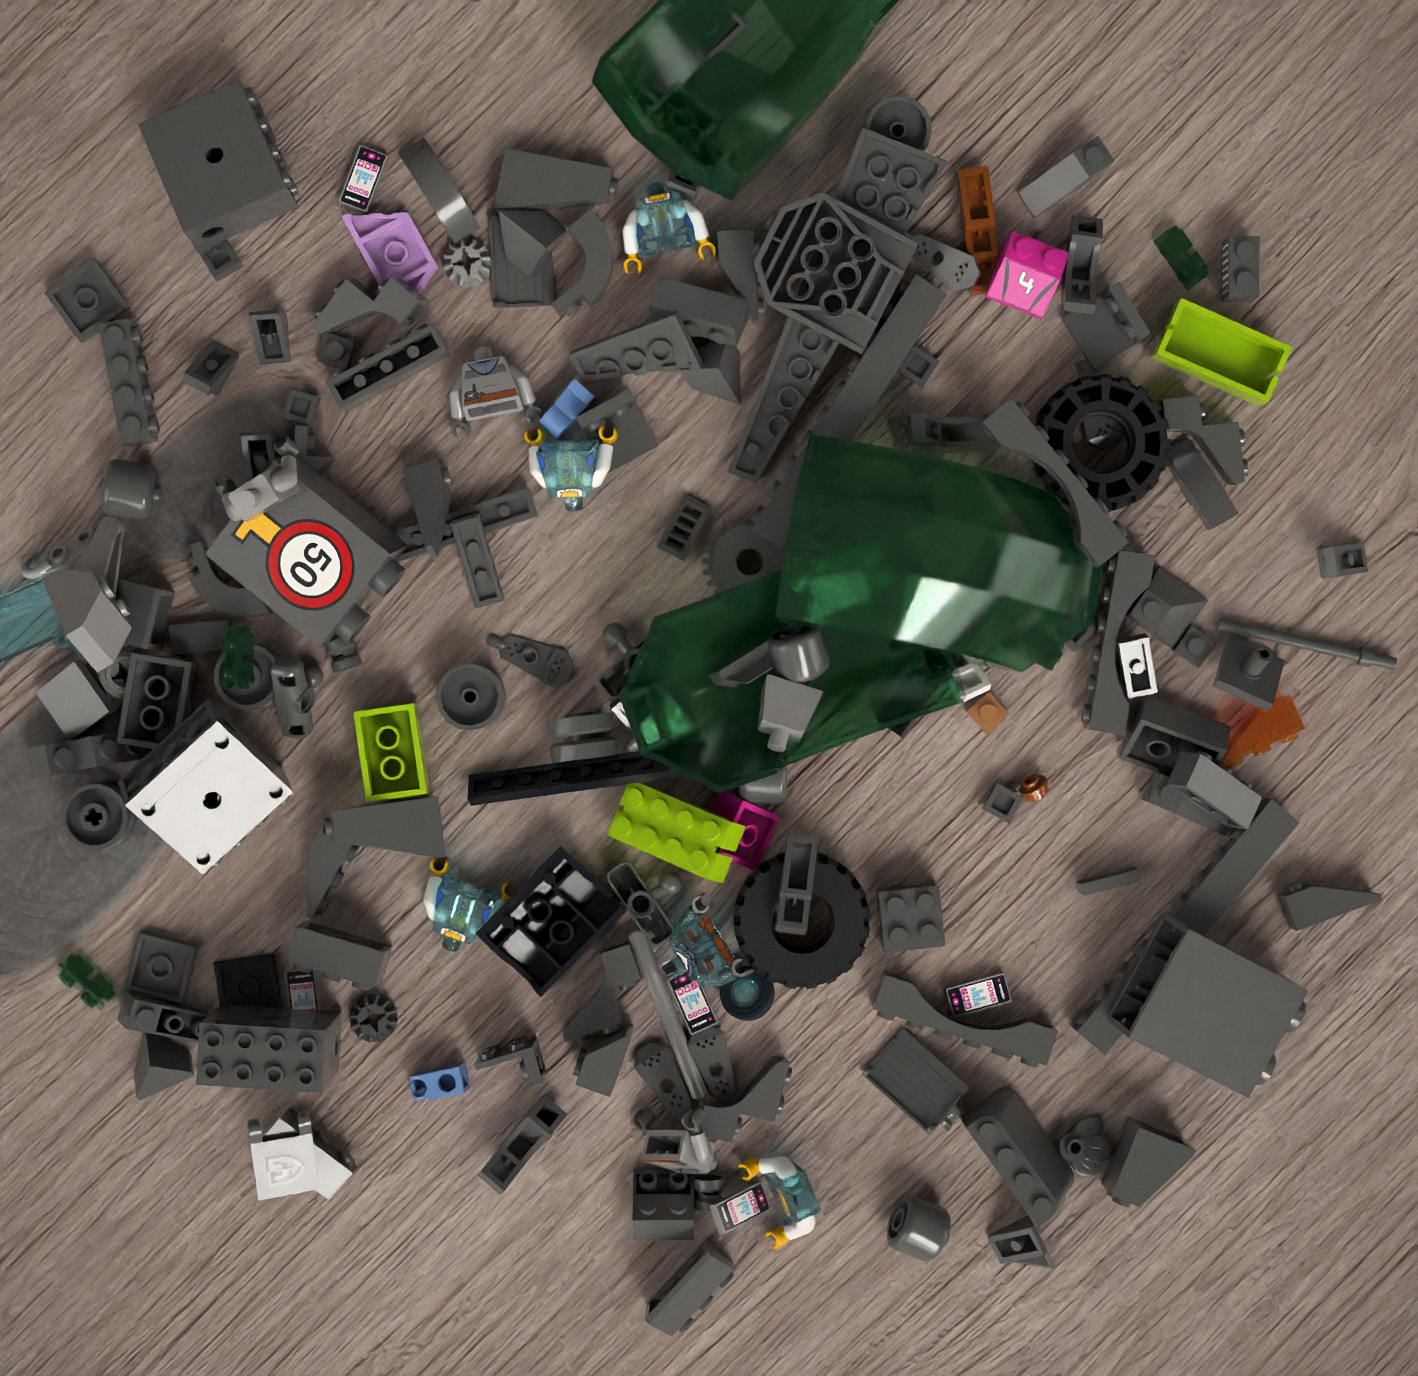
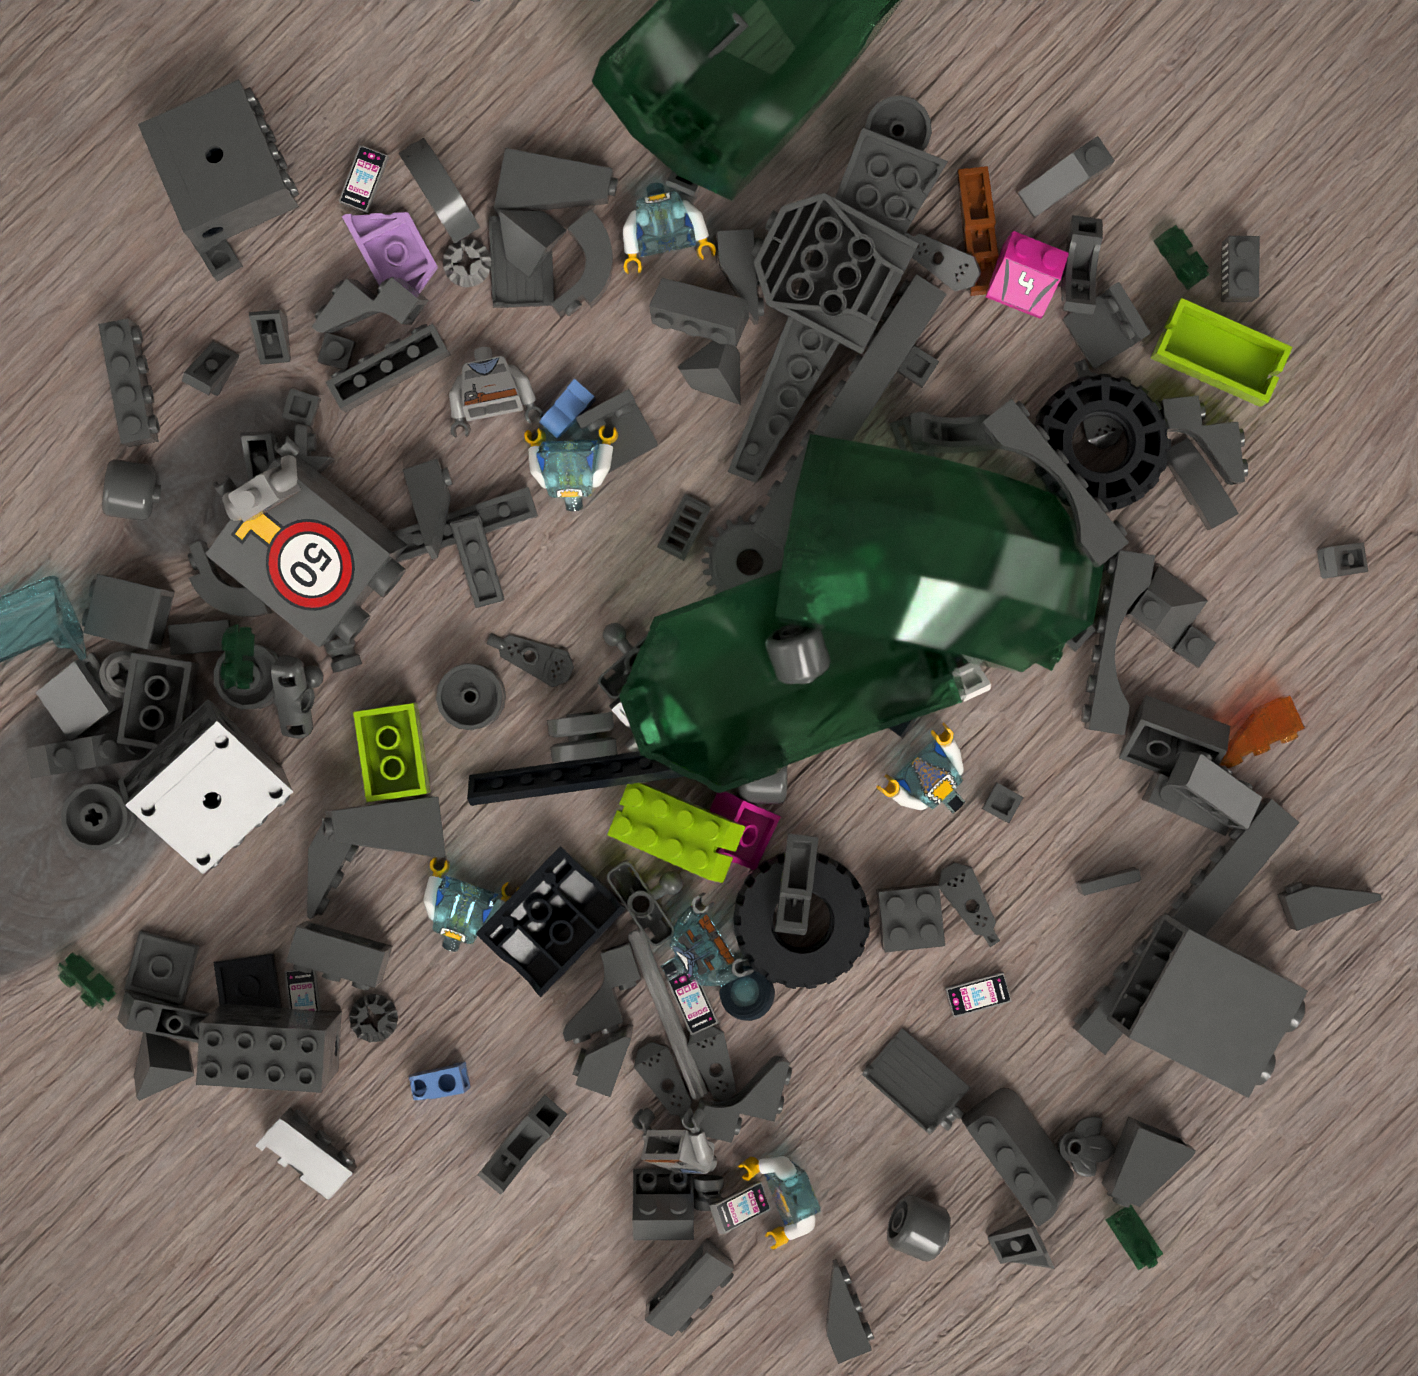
(87, 299): dark grey plate -> none
(87, 594): light grey slope -> none
(285, 1162): flag -> none
(532, 1062): dark grey bracket -> none
(648, 347): dark grey wing -> none
(744, 667): dark grey slope -> none
(785, 710): light grey torso -> none
(843, 1324): none -> dark grey slope
(930, 776): none -> torso
(965, 891): none -> dark grey piece
(987, 712): medium nougat plate -> none
(1022, 1038): dark grey arch -> none
(1034, 787): dark orange plate -> none
(1134, 1237): none -> clear green hinge
(1136, 666): slope -> none
(1249, 672): dark grey tile -> none
(1363, 656): dark grey bar -> none

